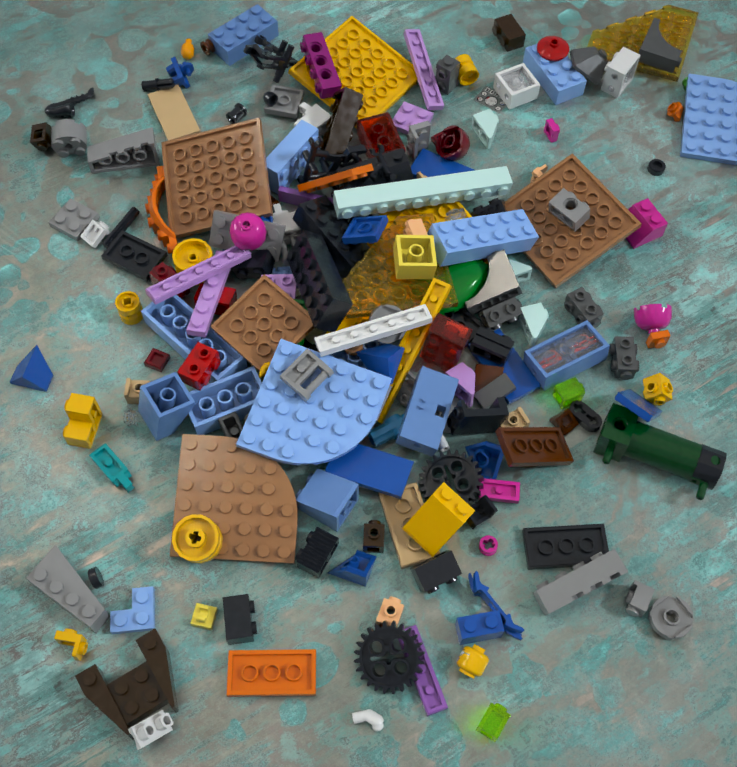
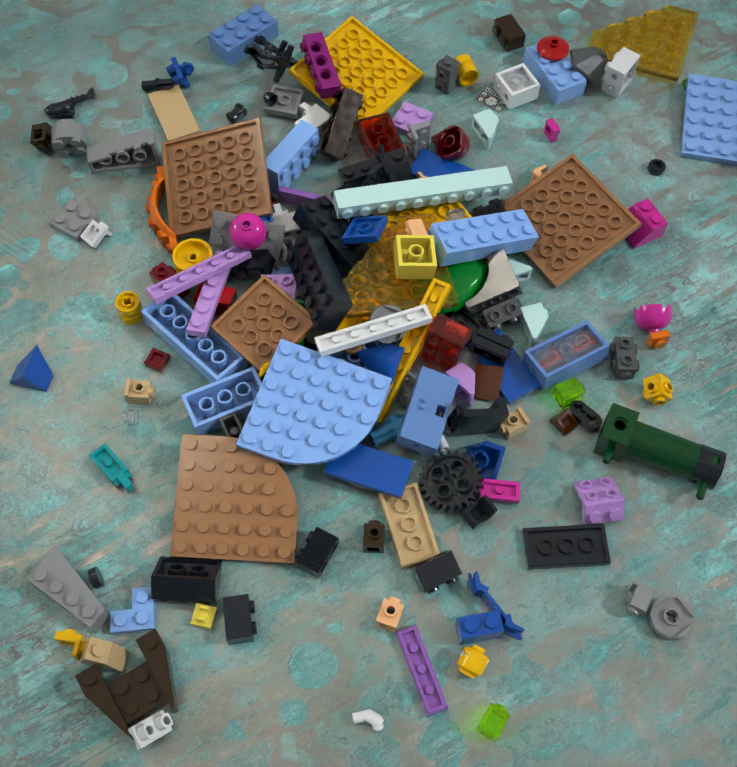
(83, 422): yellow brick -> none
(104, 654): none -> tan slope
(122, 225): black axle -> none
(133, 255): black plate -> none
(164, 405): medium blue slope -> none
(186, 532): yellow wheel -> none
(186, 579): none -> black slope
(187, 49): light orange cylinder -> none
(199, 366): red brick -> none
(207, 46): reddish brown bush -> none
(271, 673): orange plate -> none
(301, 370): light grey plate -> none
(311, 171): black piece -> none
(328, 498): medium blue slope -> none
(336, 179): orange plate -> none
(356, 568): blue slope -> none
(392, 677): black gear -> none
(423, 69): lavender plate -> none
(438, 519): yellow slope -> none
(491, 551): dark pink bush -> none
(499, 387): dark grey tile -> none
(534, 446): reddish brown plate -> none
(572, 218): light grey brick -> none
(579, 582): light grey wedge -> none
(583, 307): dark grey brick -> none
(600, 500): none -> lavender bracket
(638, 405): blue tile -> none
(657, 51): dark grey arch -> none
(675, 110): orange plate -> none

